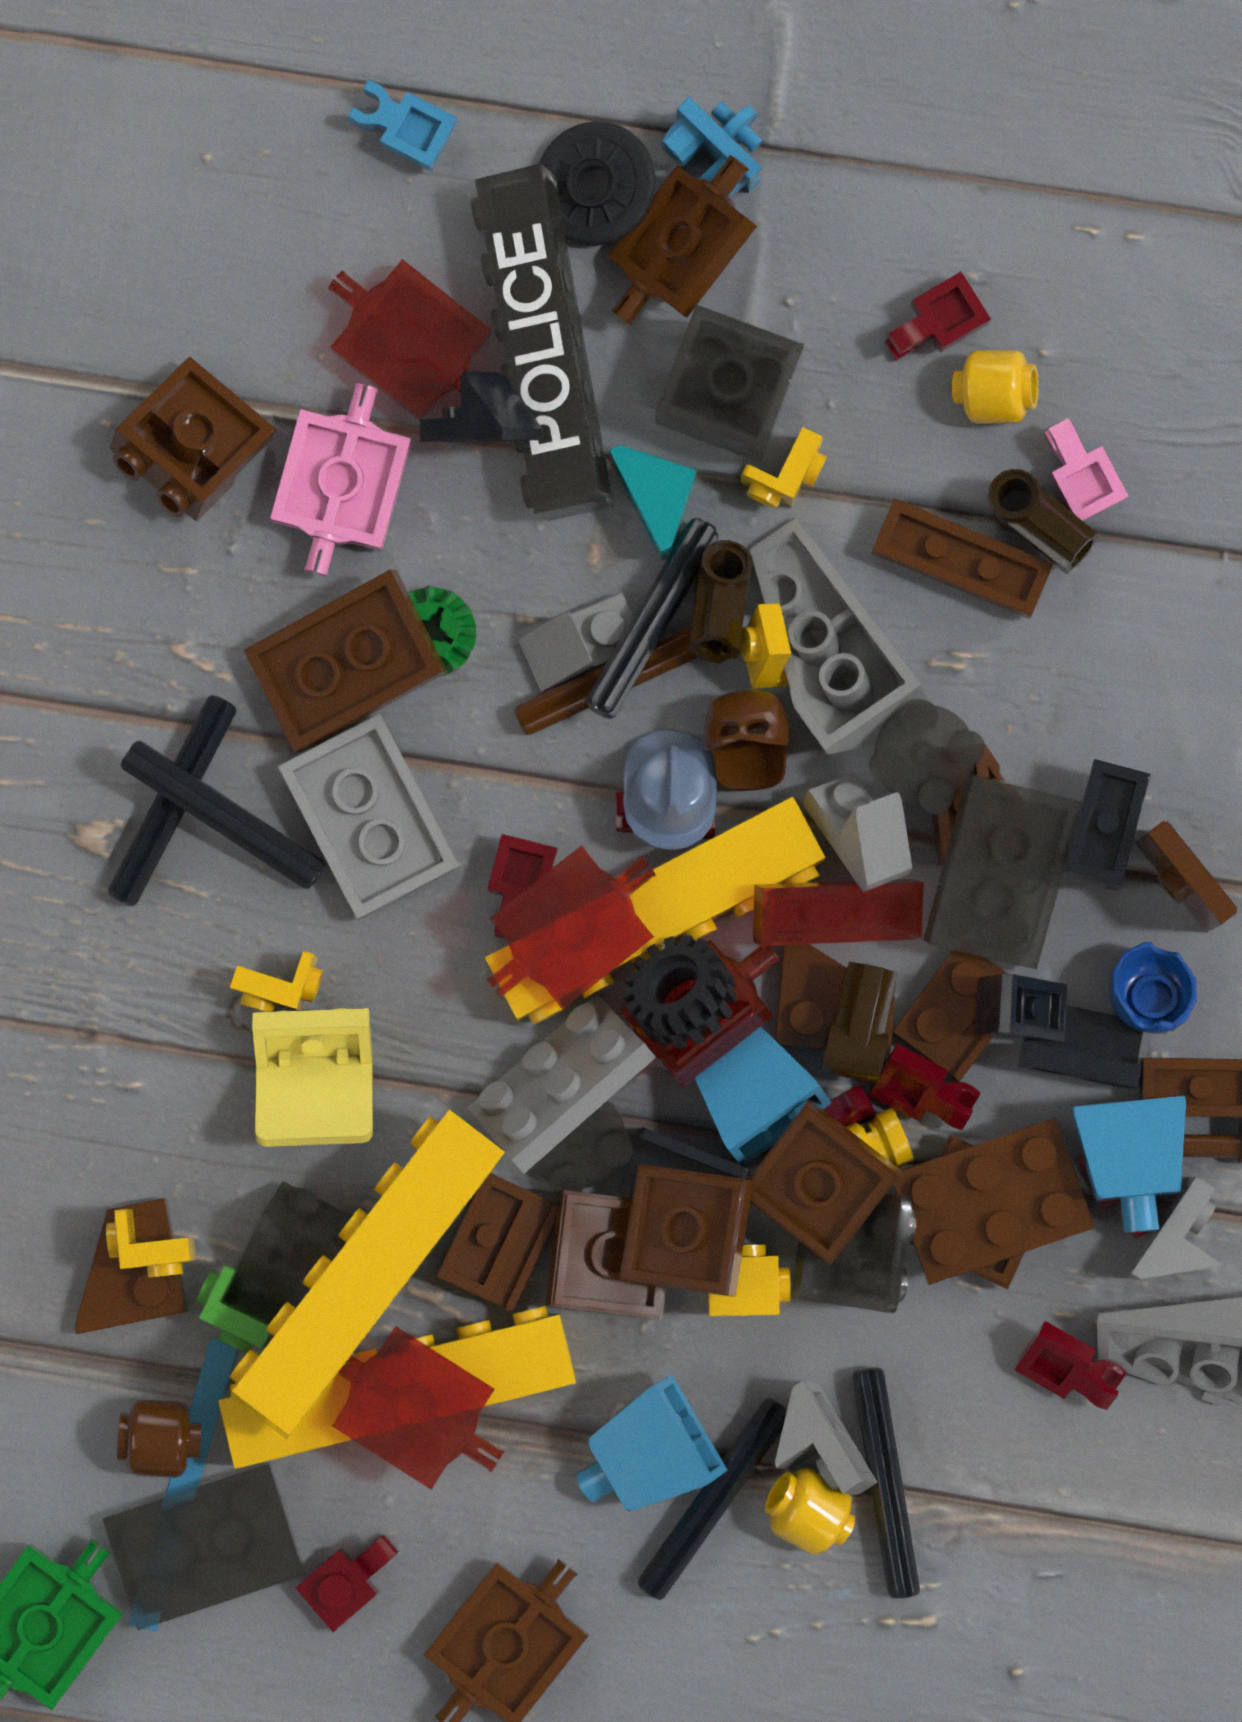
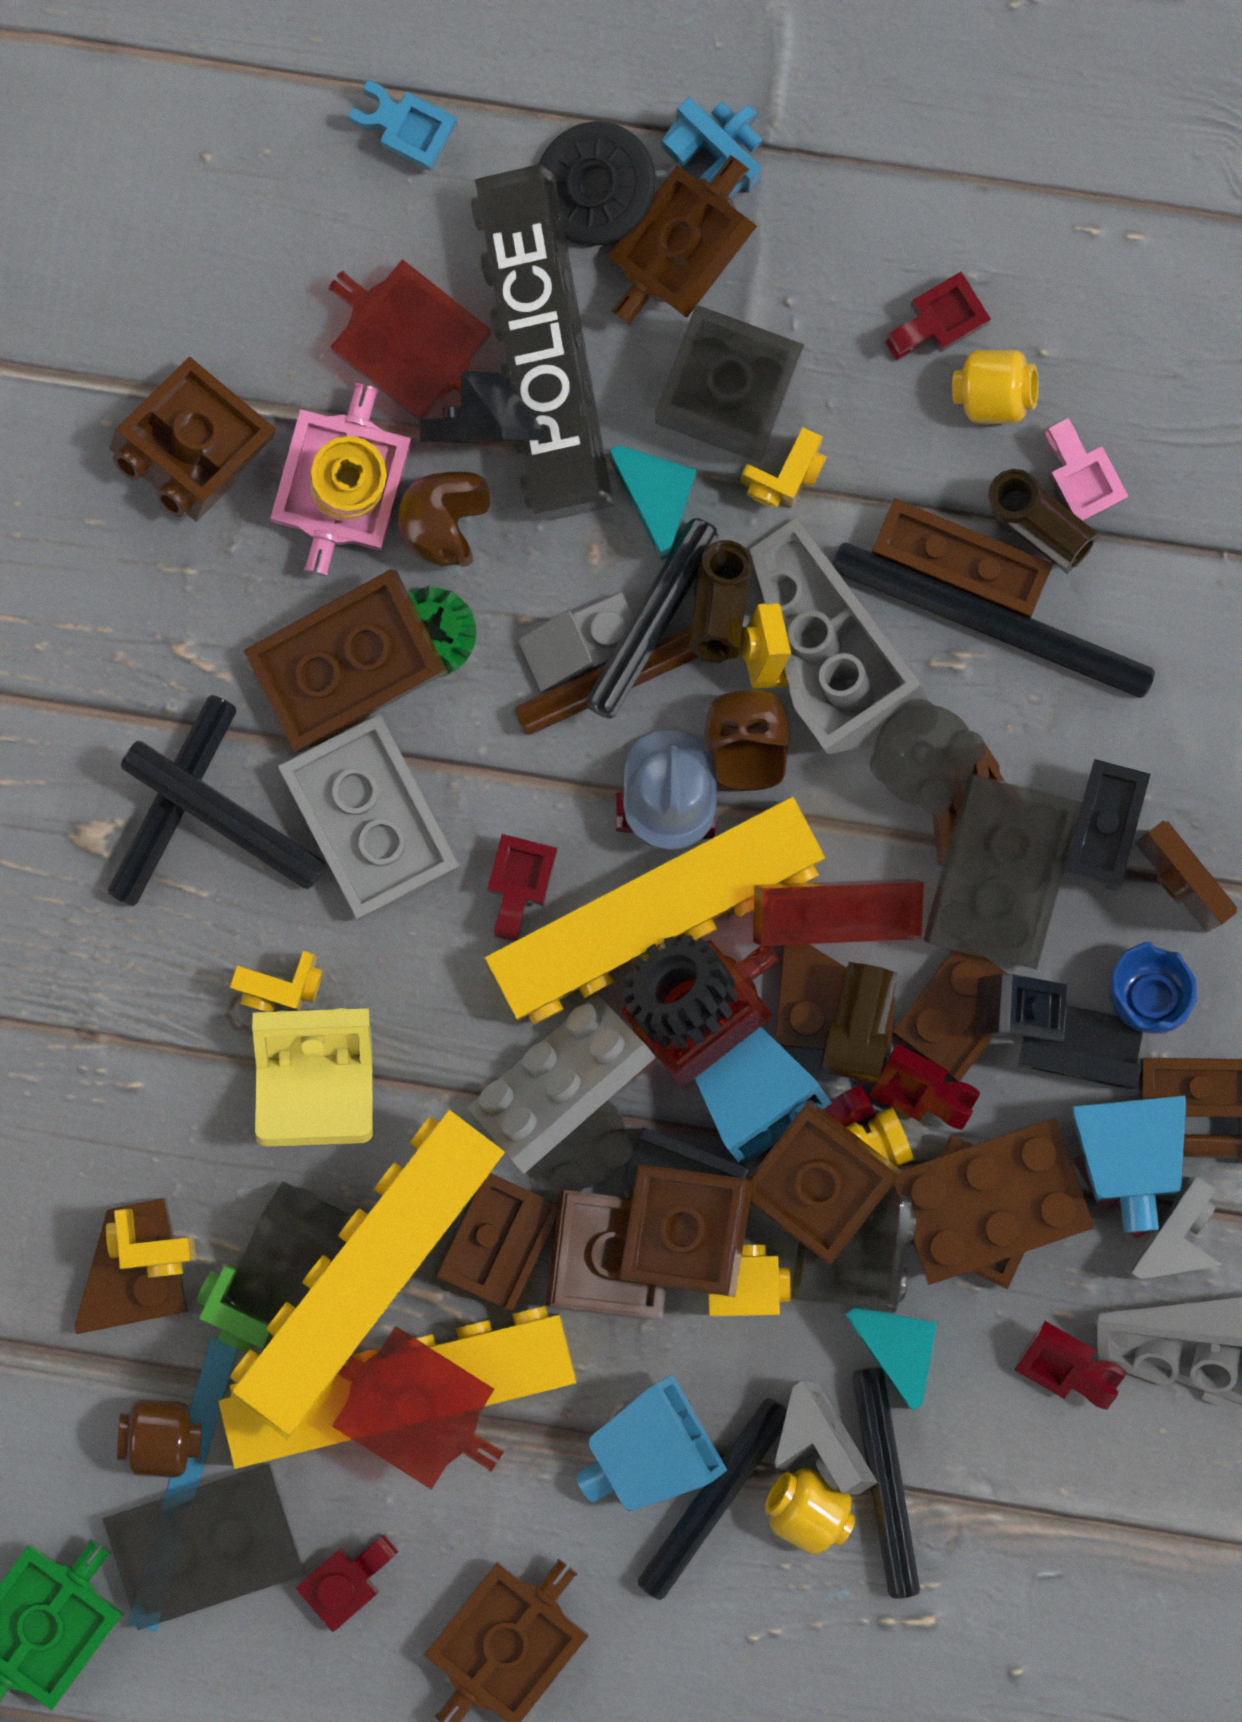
(347, 478): none -> yellow wheel
(431, 516): none -> reddish brown helmet
(571, 927): clear red plate -> none
(862, 831): light grey slope -> none
(900, 1347): none -> teal slope
(993, 620): none -> black axle

